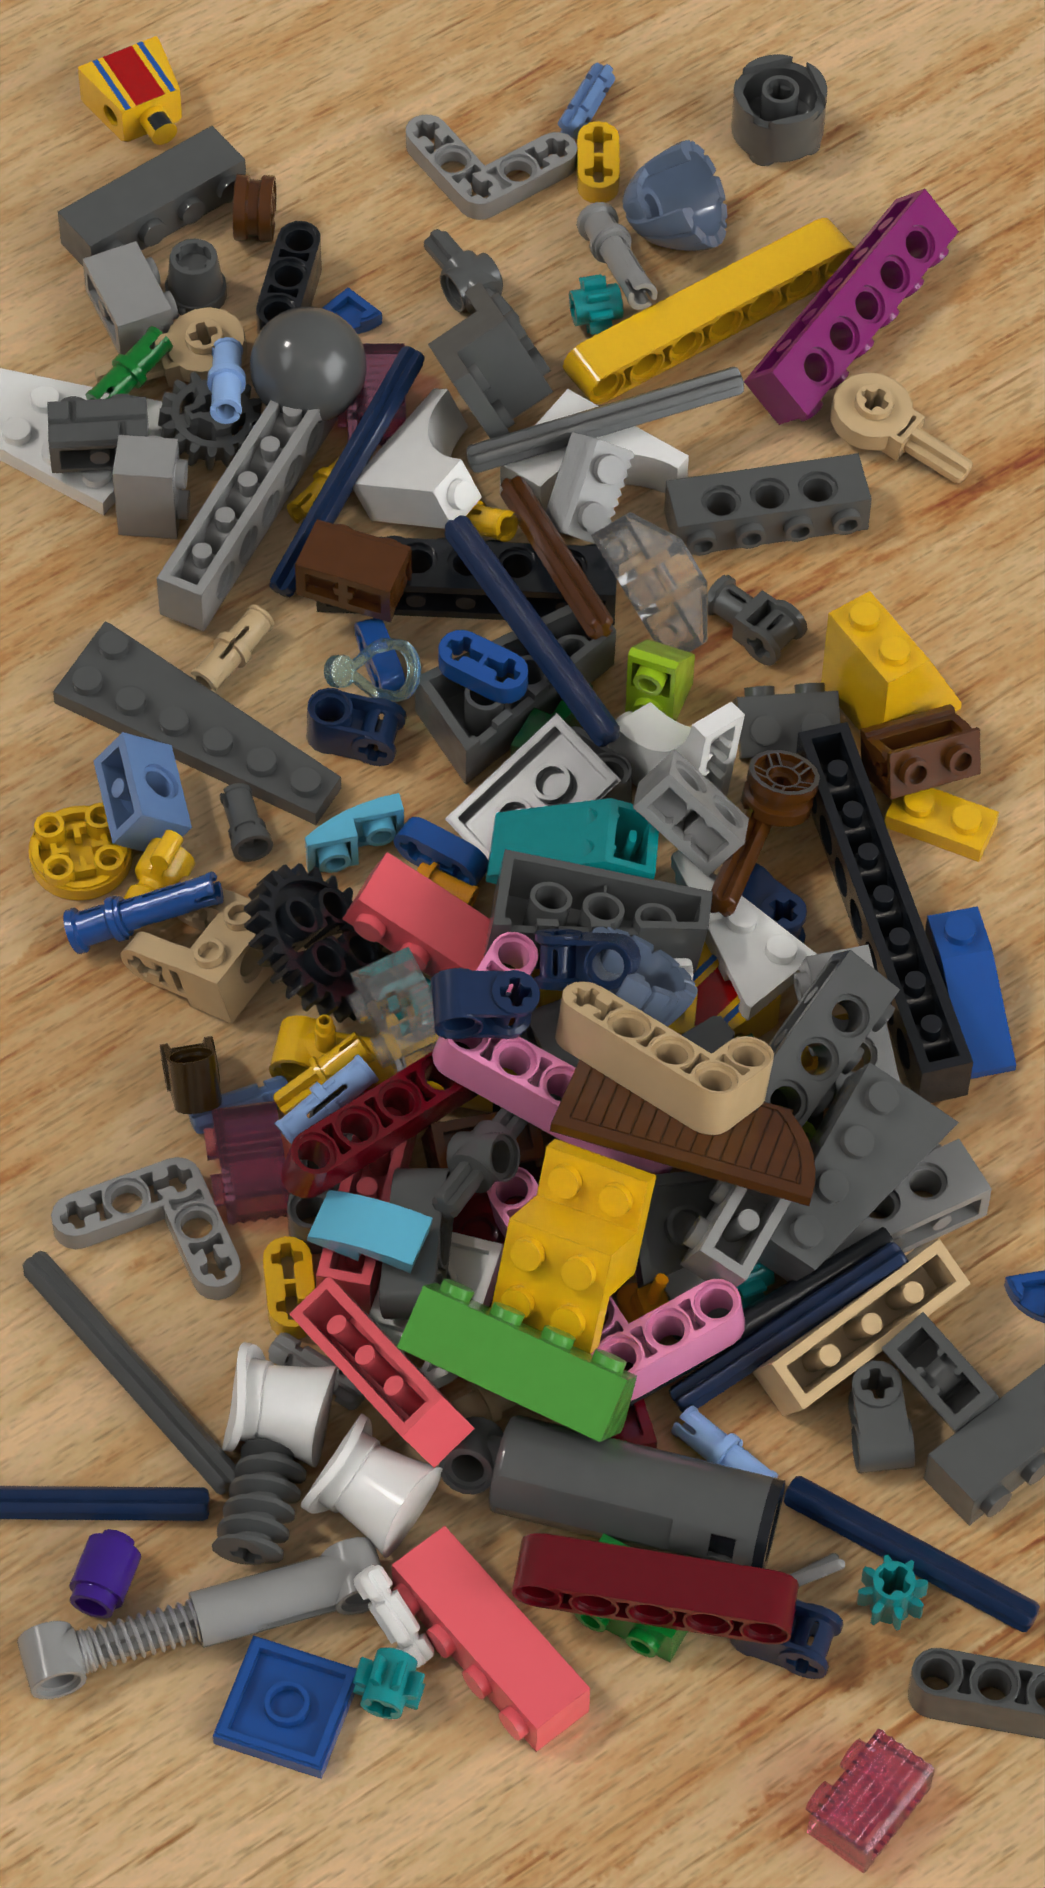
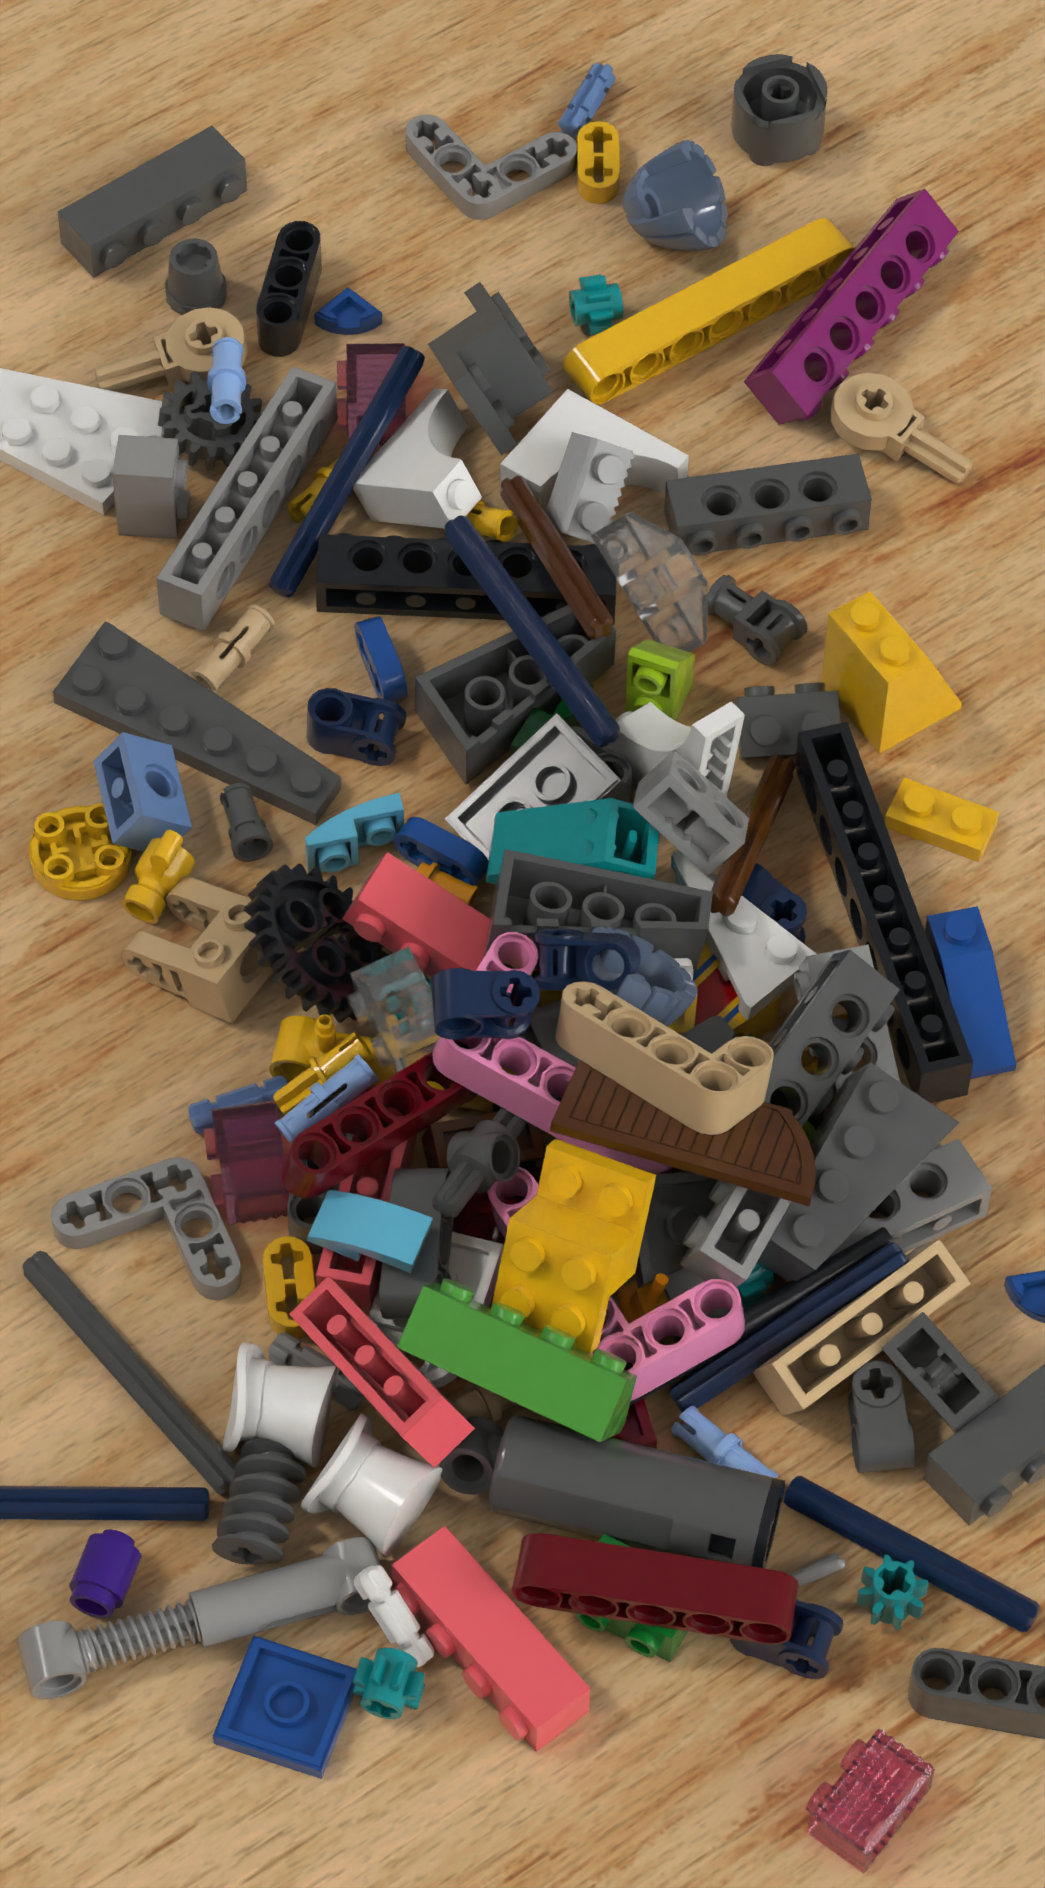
(87, 431): dark grey brick -> none
(122, 916): blue pin -> none
(128, 294): light grey brick -> none
(131, 368): green pin -> none
(133, 92): yellow torso -> none
(192, 1076): dark brown piece -> none
(254, 207): reddish brown wheel -> none
(308, 362): dark grey piece -> none
(341, 670): clear light blue piece -> none
(353, 570): reddish brown hinge -> none
(462, 270): dark grey axle -> none
(484, 665): blue beam -> none
(605, 419): dark grey axle -> none
(612, 245): light grey pin -> none
(780, 788): reddish brown wheel -> none
(920, 751): reddish brown hinge -> none

